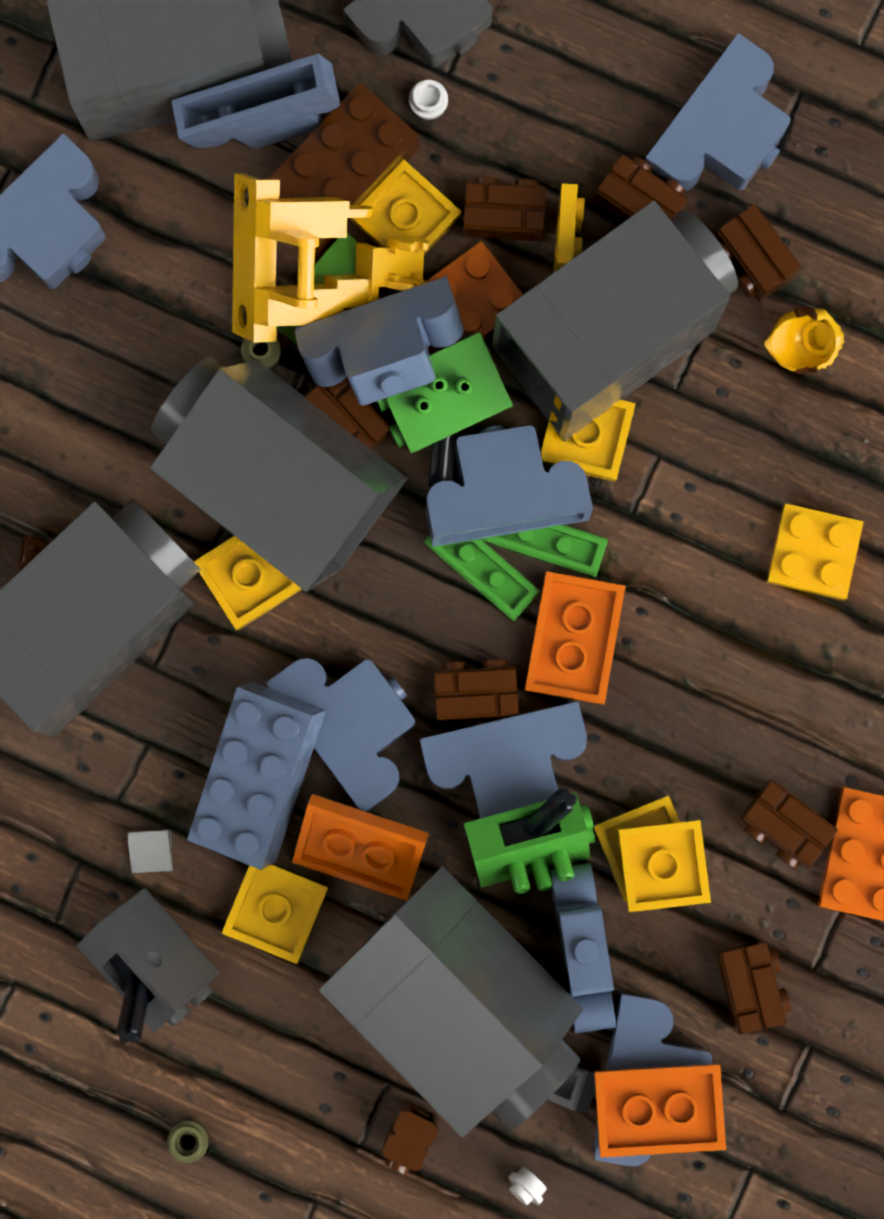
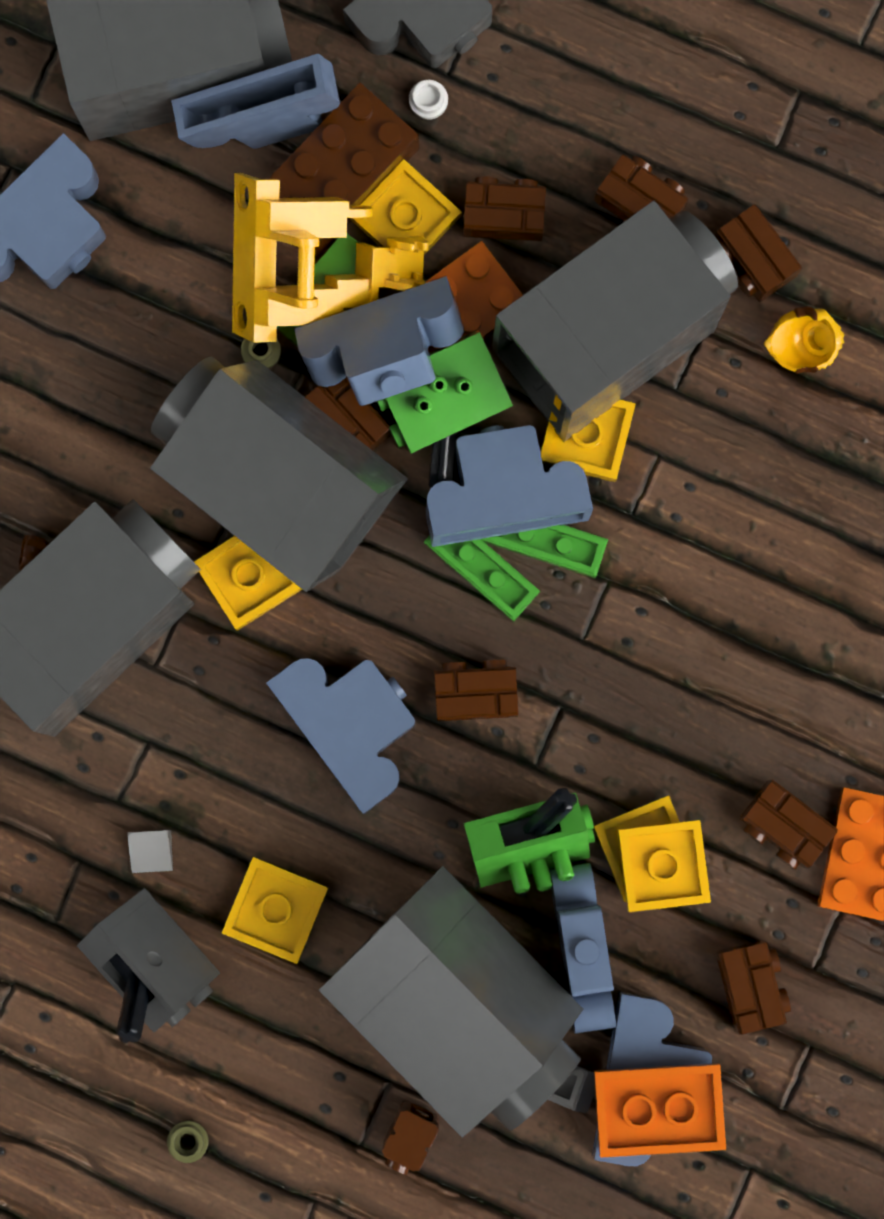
(256, 775): sand blue brick -> none
(359, 847): orange plate -> none
(507, 757): sand blue brick -> none
(526, 1187): white plate -> none
(569, 221): yellow plate -> none
(575, 638): orange plate -> none
(724, 123): sand blue brick -> none
(814, 552): yellow plate -> none

